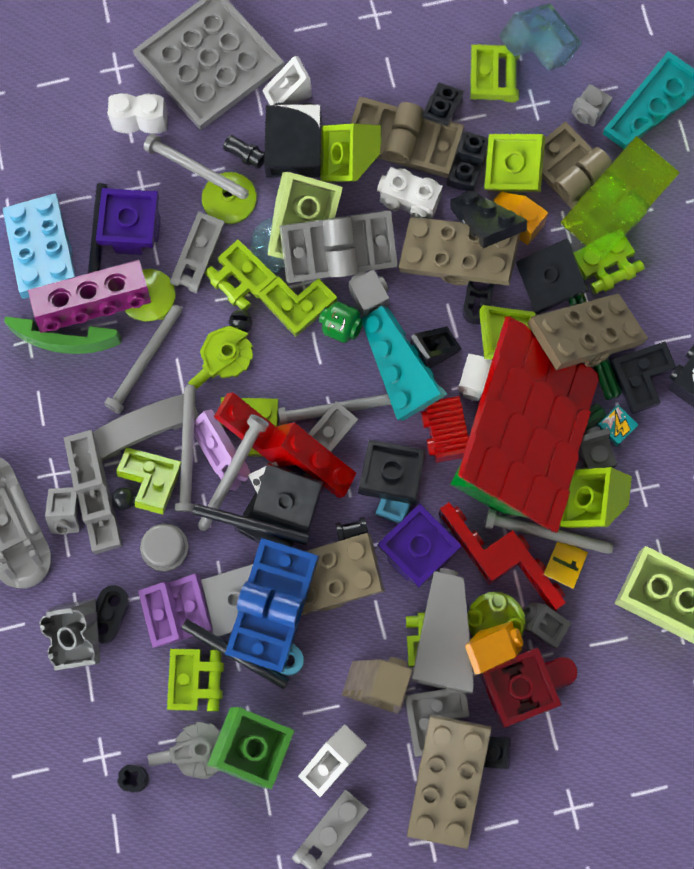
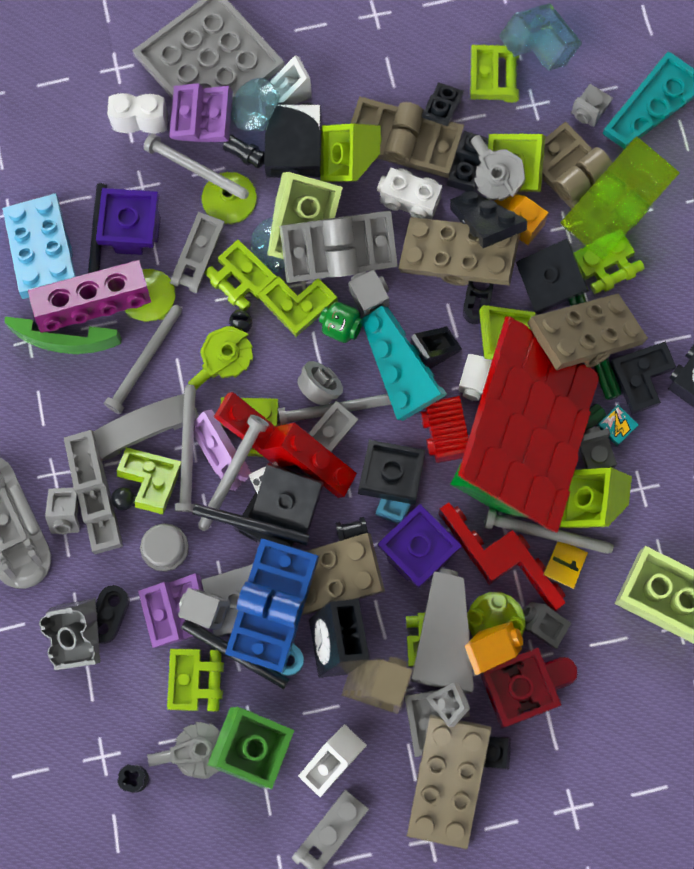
(201, 113): none -> medium lavender slope
(203, 608): none -> light grey brick
(254, 104): none -> clear light blue dish
(319, 383): none -> light grey piece
(338, 638): none -> black brick
(449, 703): none -> light grey piece
(499, 173): none -> light grey piece

